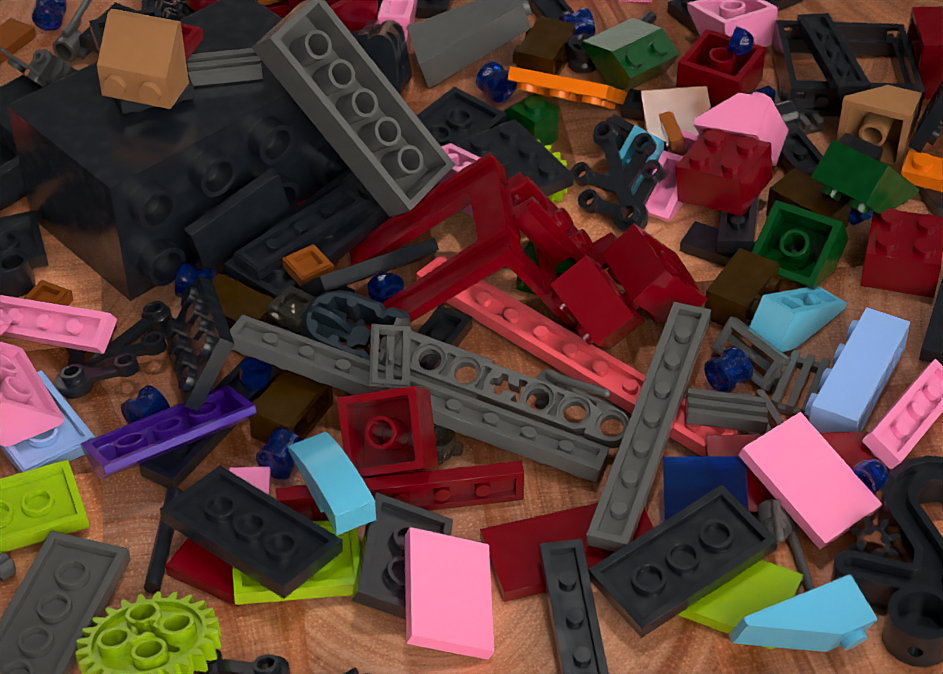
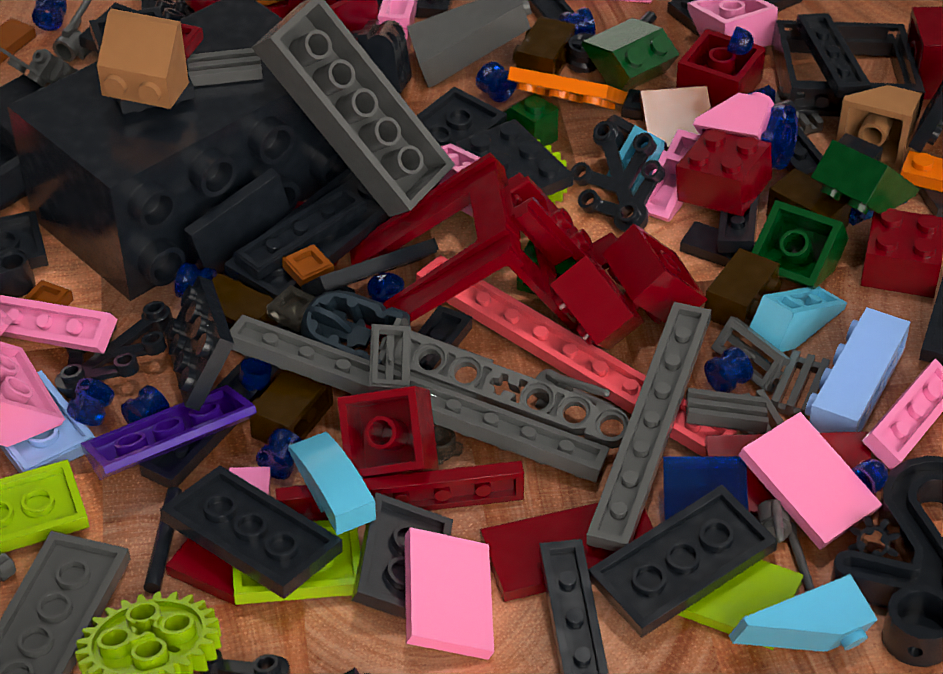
(90, 402): none -> clear blue wheel
(672, 133): dark orange tile -> none
(782, 134): none -> clear blue wheel

